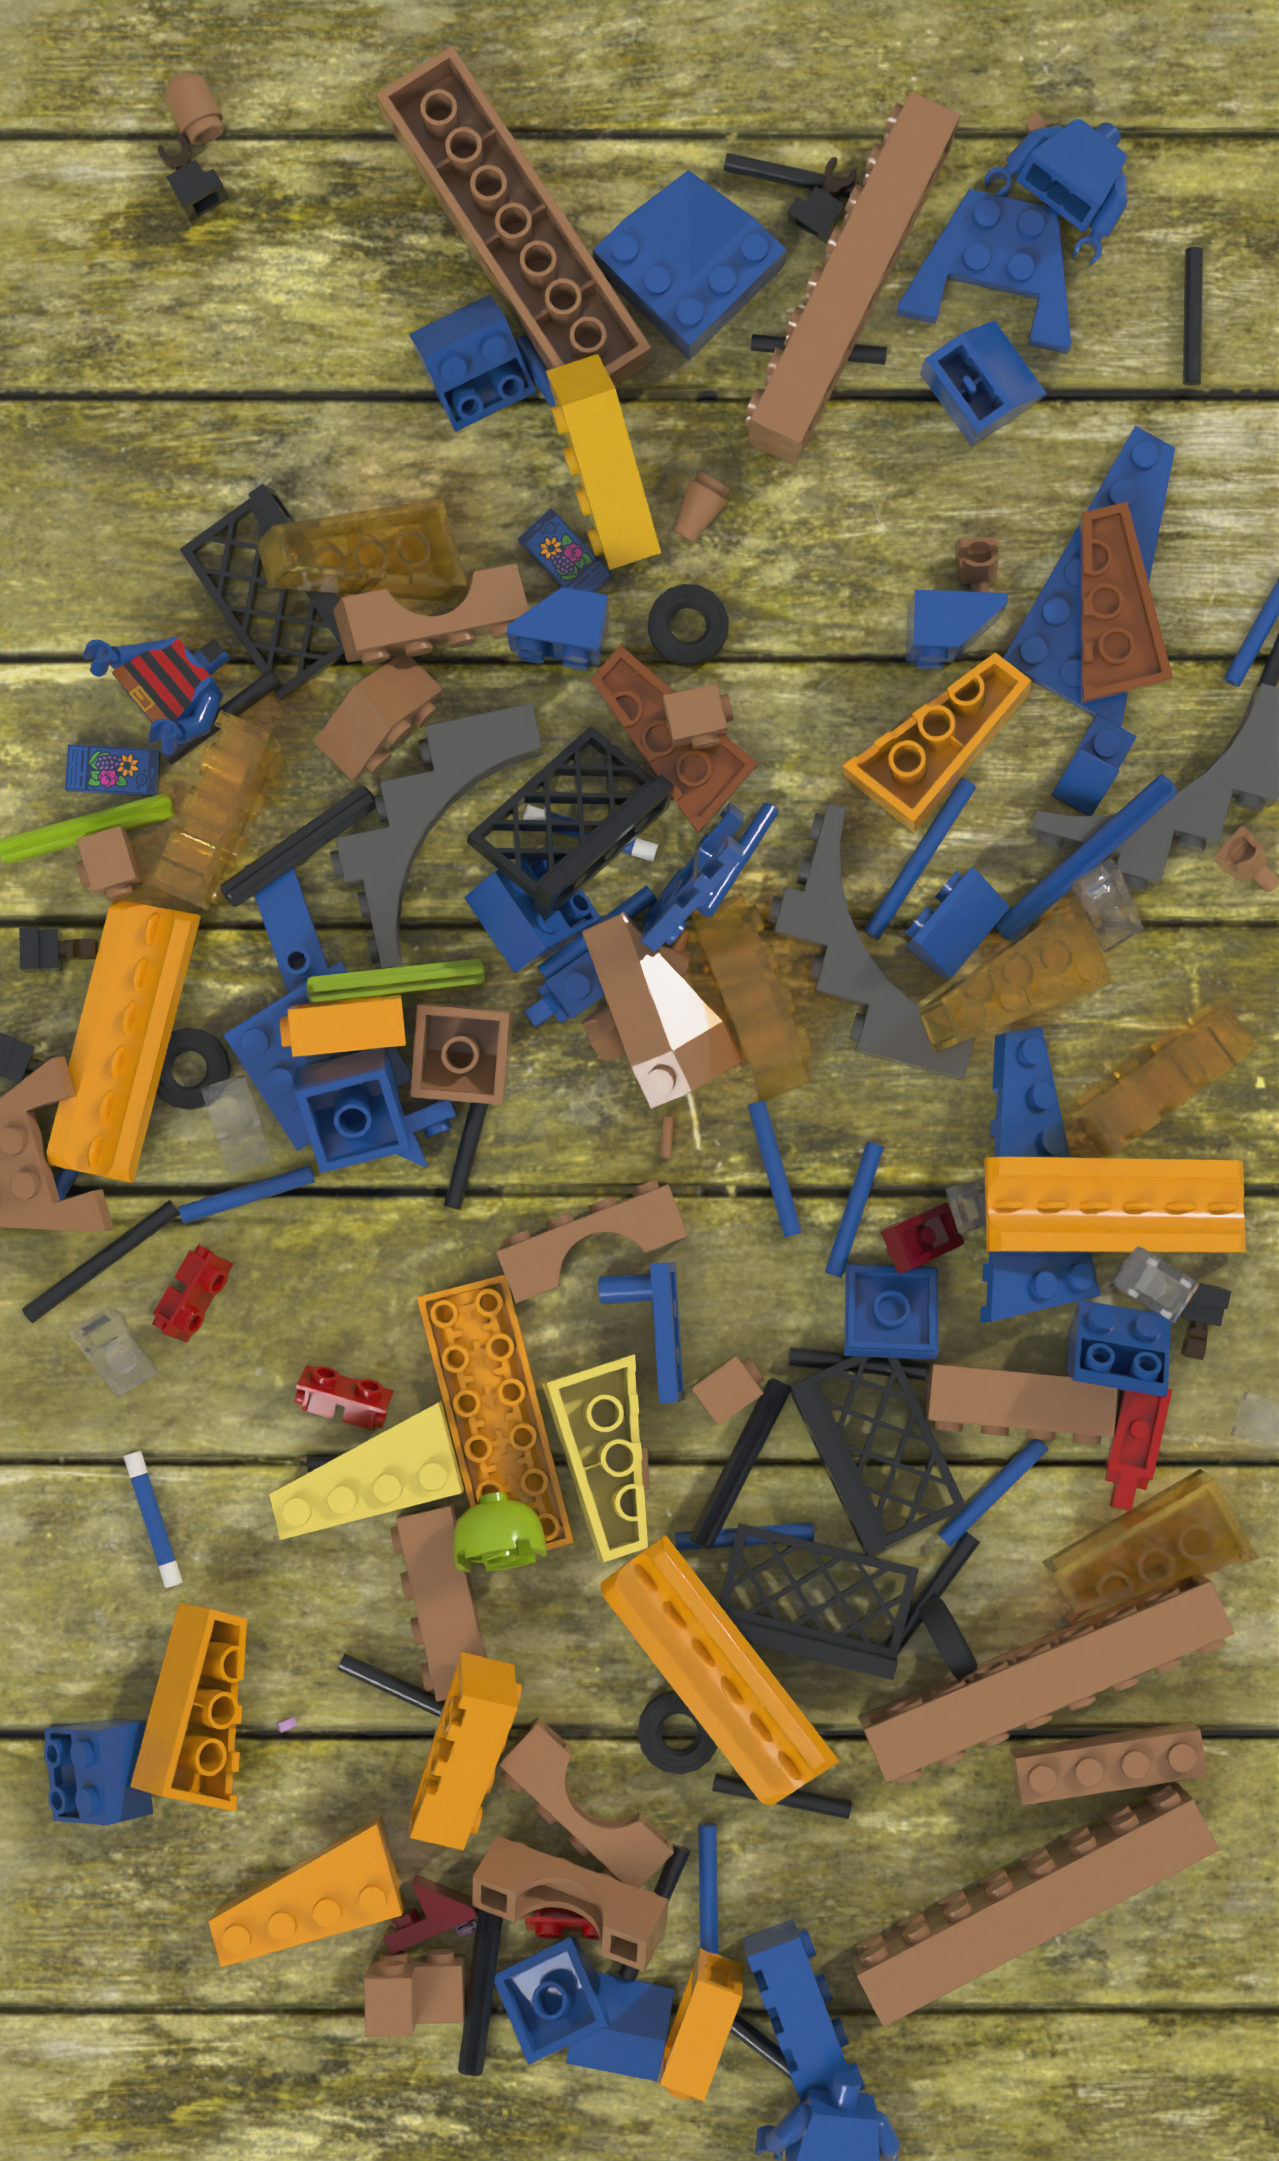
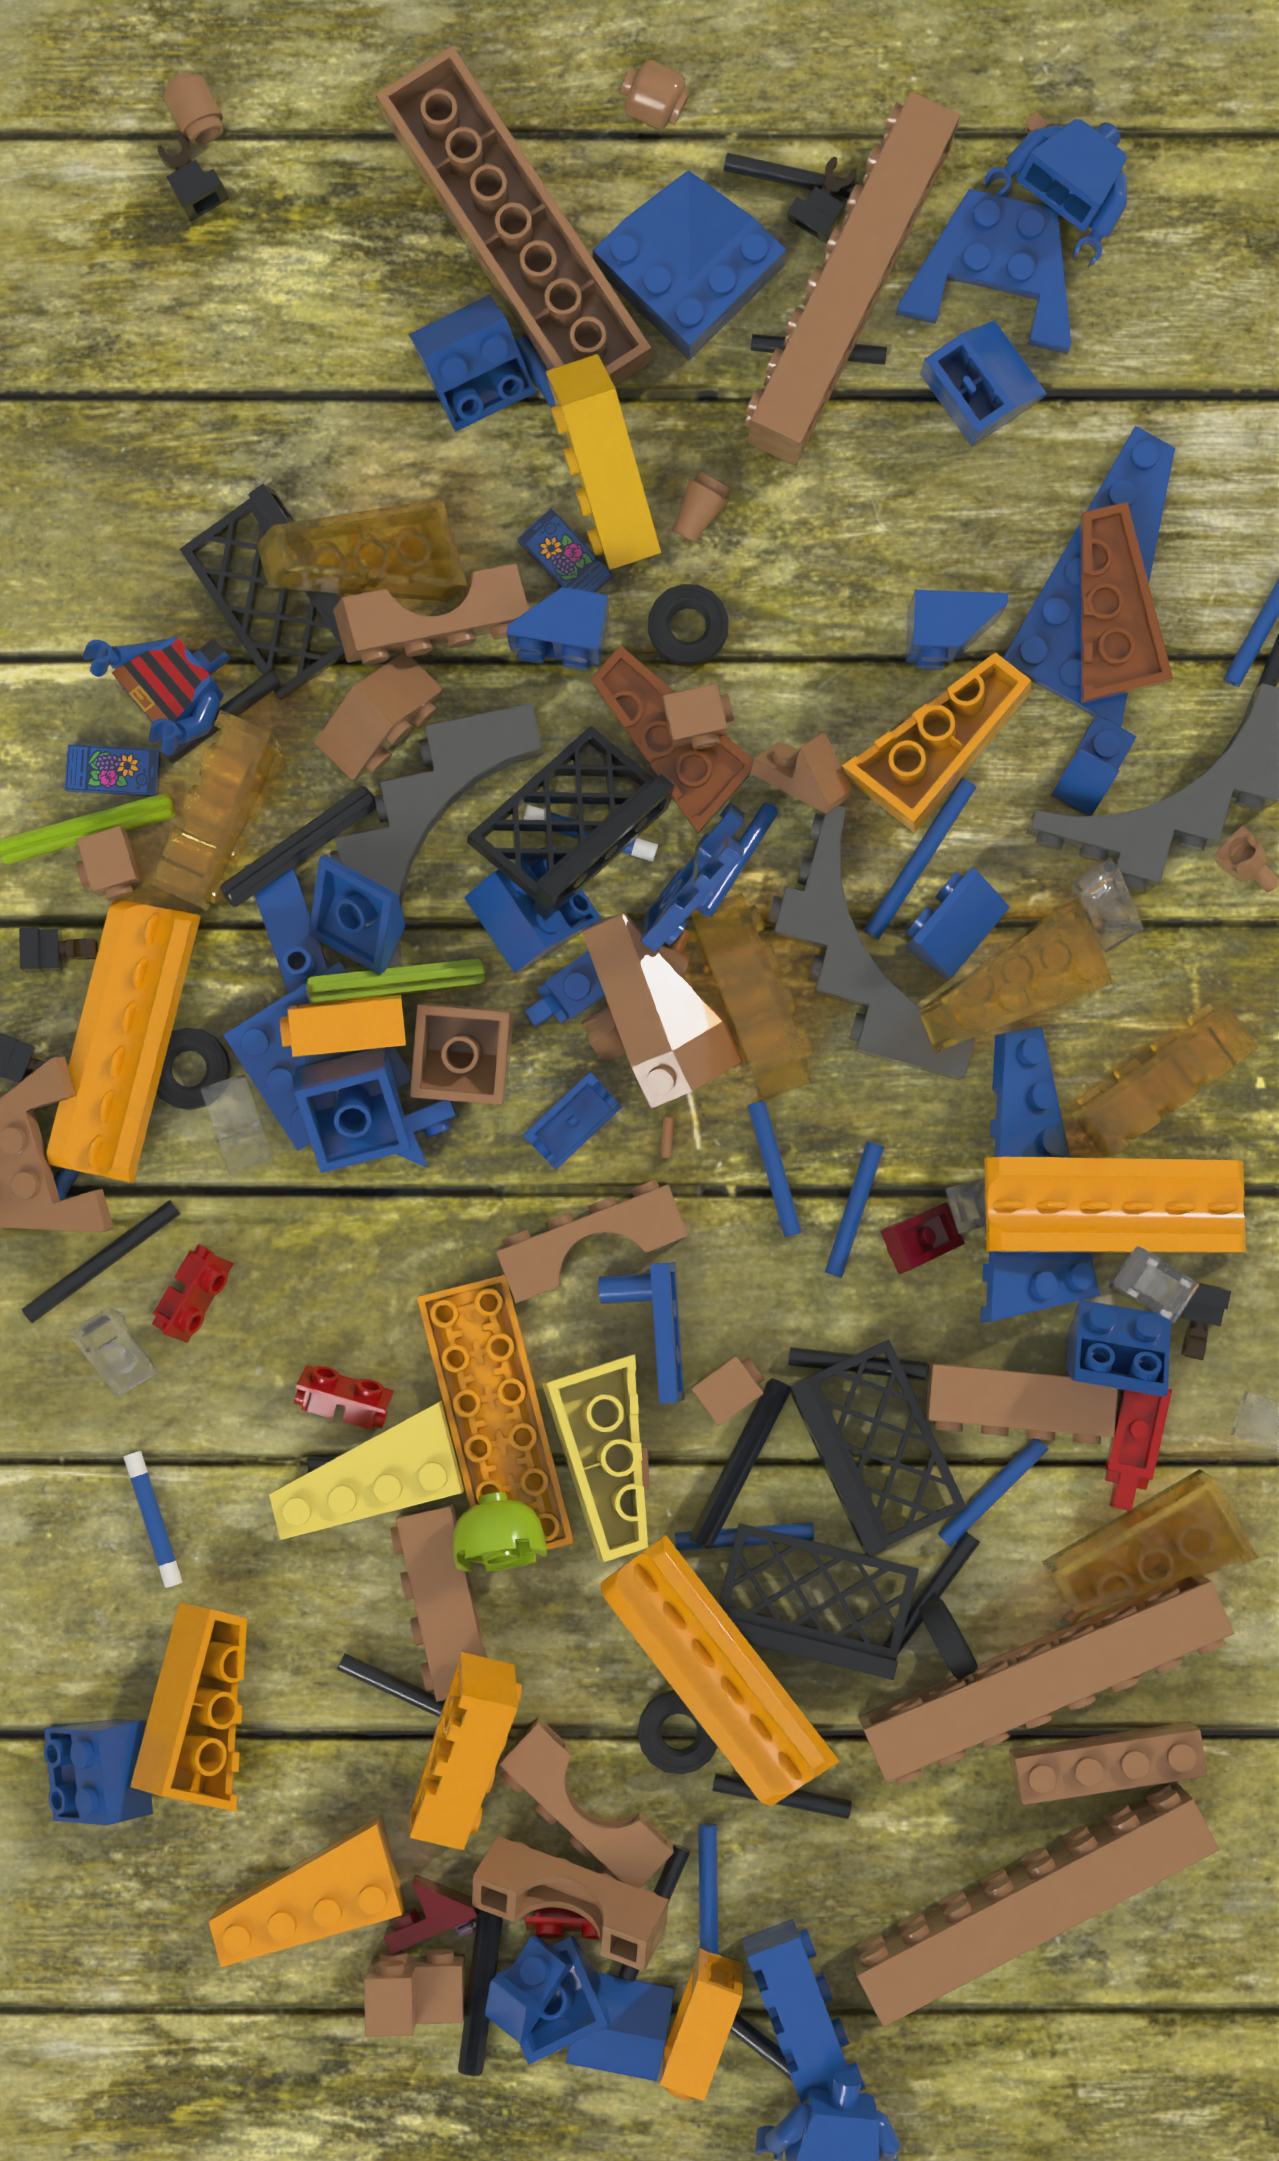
(246, 1194): blue piece -> none
(286, 1724): lavender piece -> none
(355, 915): none -> blue slope
(465, 1155): black piece -> none
(524, 1993): none -> blue slope
(572, 1121): none -> blue hinge
(578, 946): blue piece -> none
(654, 94): none -> medium nougat head
(807, 773): none -> medium nougat slope
(891, 1312): blue plate -> none
(977, 562): medium nougat piece -> none
(1086, 857): blue axle -> none
(1193, 316): black bar -> none

